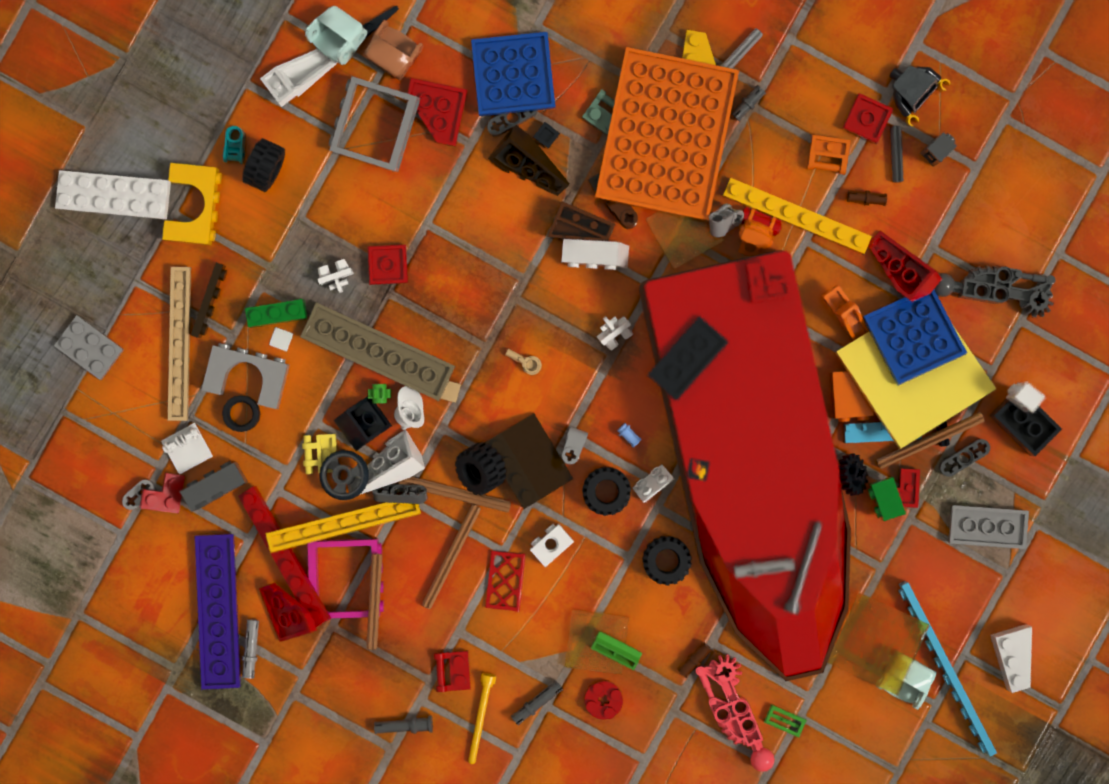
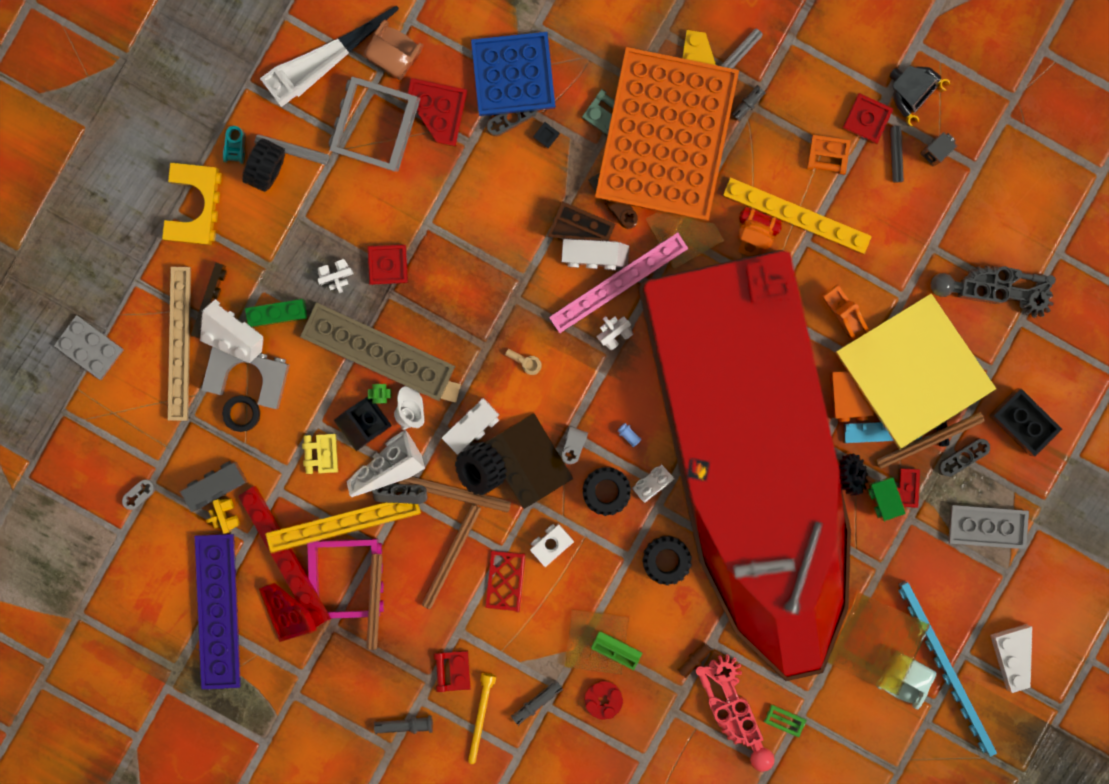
(113, 194): white plate -> none
(166, 500): red plate -> none
(186, 448): white hinge -> none
(221, 506): none -> yellow hips
(228, 334): none -> white wedge
(250, 649): light grey pin -> none
(281, 339): white sticker -> none
(298, 151): none -> light grey axle
(336, 34): light aqua piece -> none
(339, 491): dark grey wheel -> none
(471, 426): none -> white wedge
(525, 158): dark brown wedge -> none
(618, 282): none -> bright pink plate
(688, 358): black tile -> none
(724, 220): light grey piece -> none
(867, 197): reddish brown pin -> none
(905, 270): red wedge -> none
(914, 336): blue plate -> none
(1024, 396): white brick -> none

